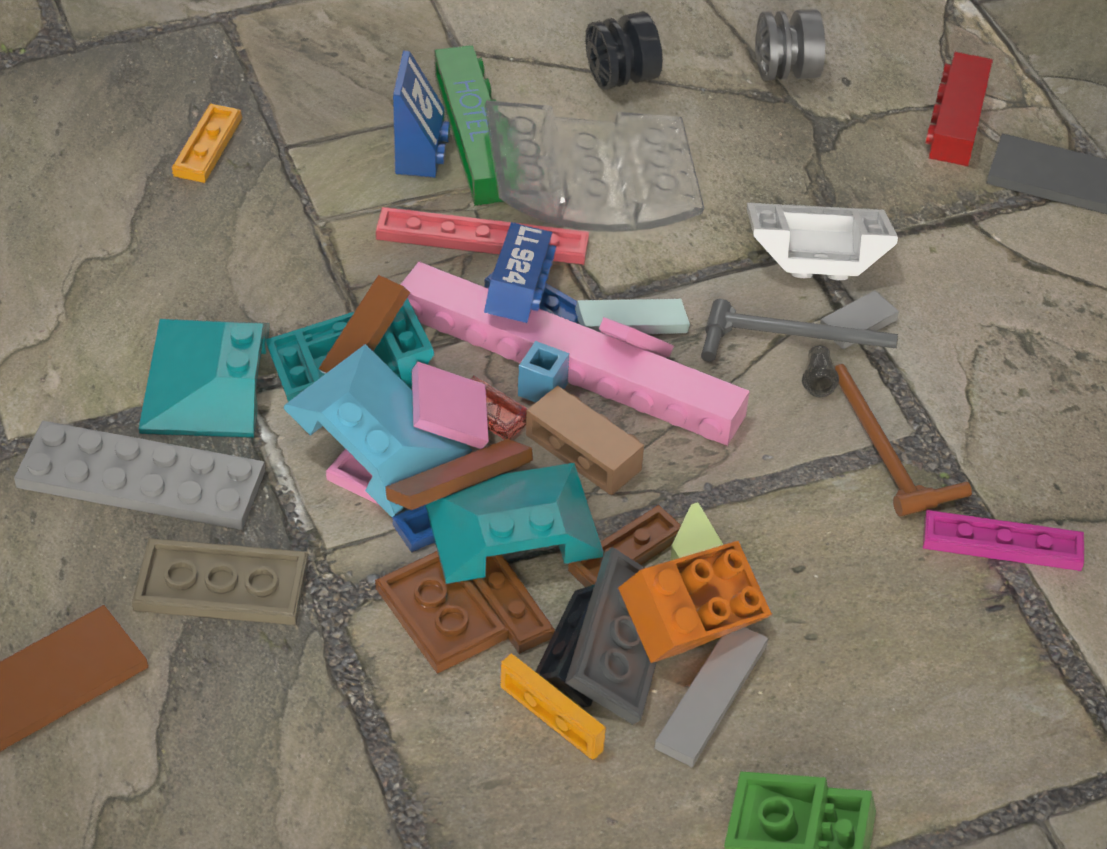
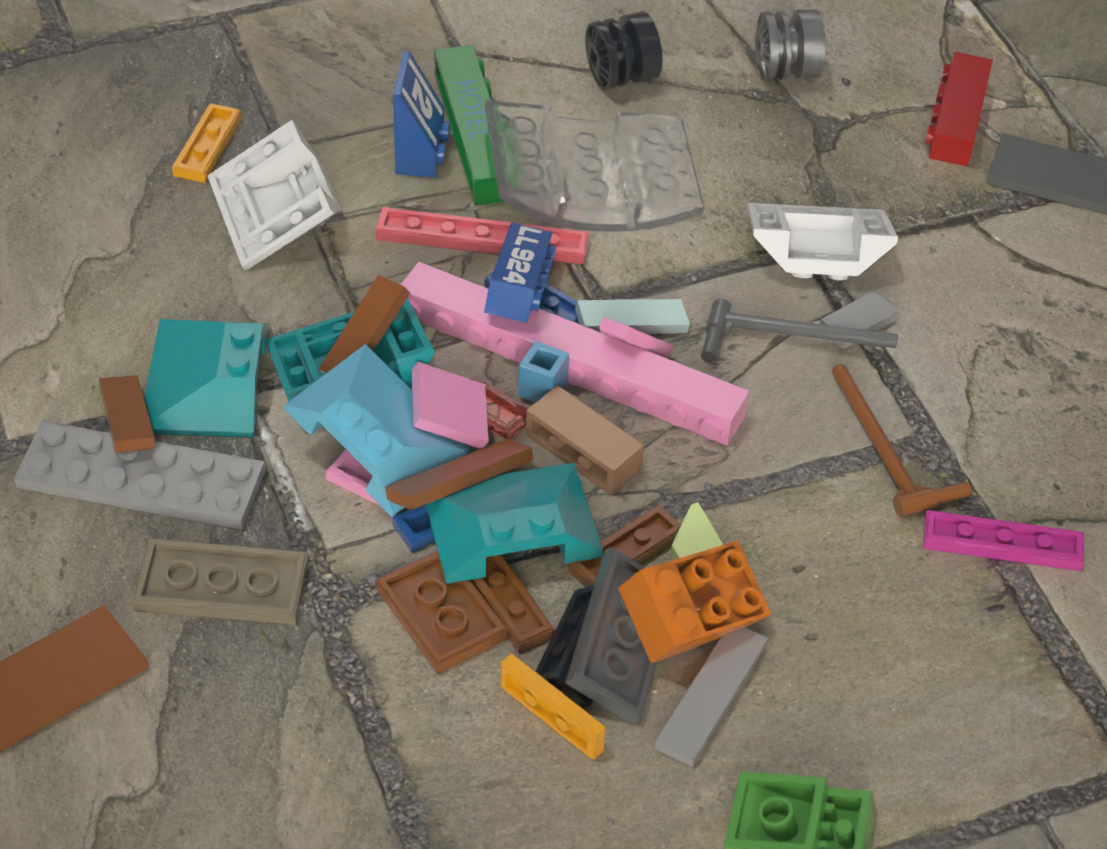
(126, 413): none -> dark orange tile
(272, 194): none -> white slope
(820, 373): clear smoke cone -> none

